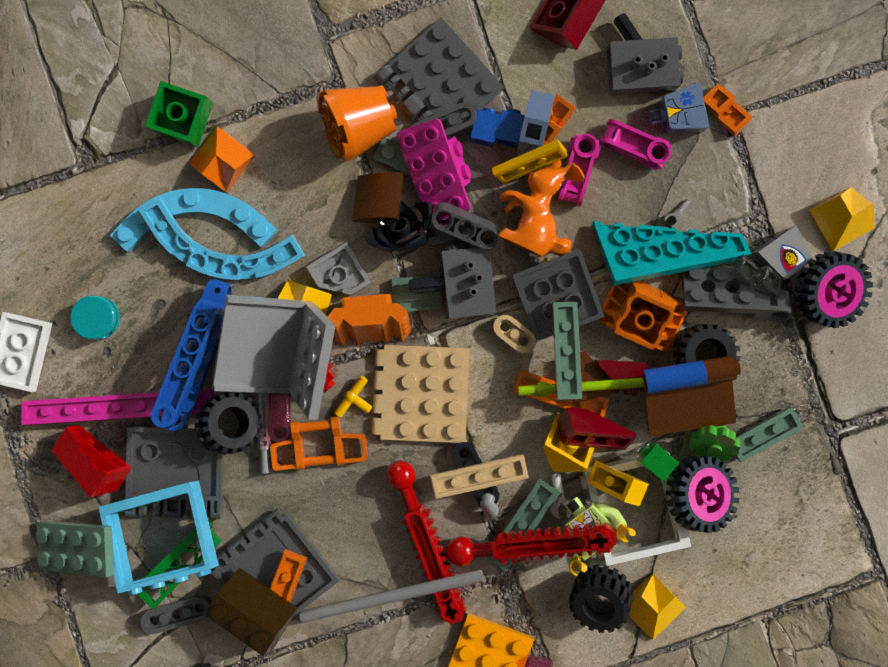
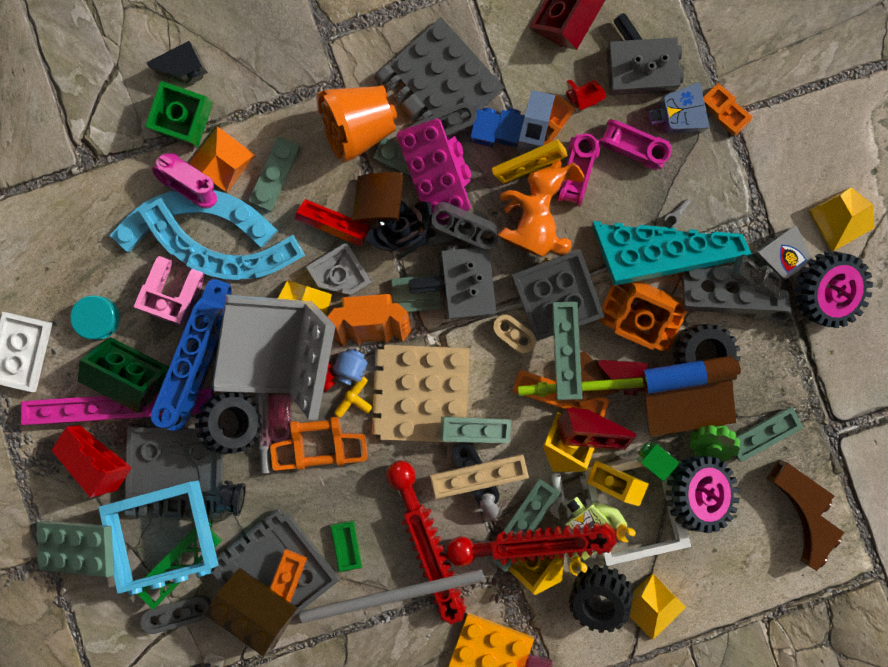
(122, 374): none -> dark green slope
(169, 309): none -> bright pink brick
(180, 64): none -> black slope
(185, 180): none -> dark pink piece
(232, 498): none -> black wheel
(274, 174): none -> sand green plate
(332, 222): none -> red plate
(346, 546): none -> green tile
(350, 366): none -> medium blue head
(475, 429): none -> sand green plate
(538, 574): none -> yellow slope
(585, 95): none -> red bracket
(810, 503): none -> reddish brown arch

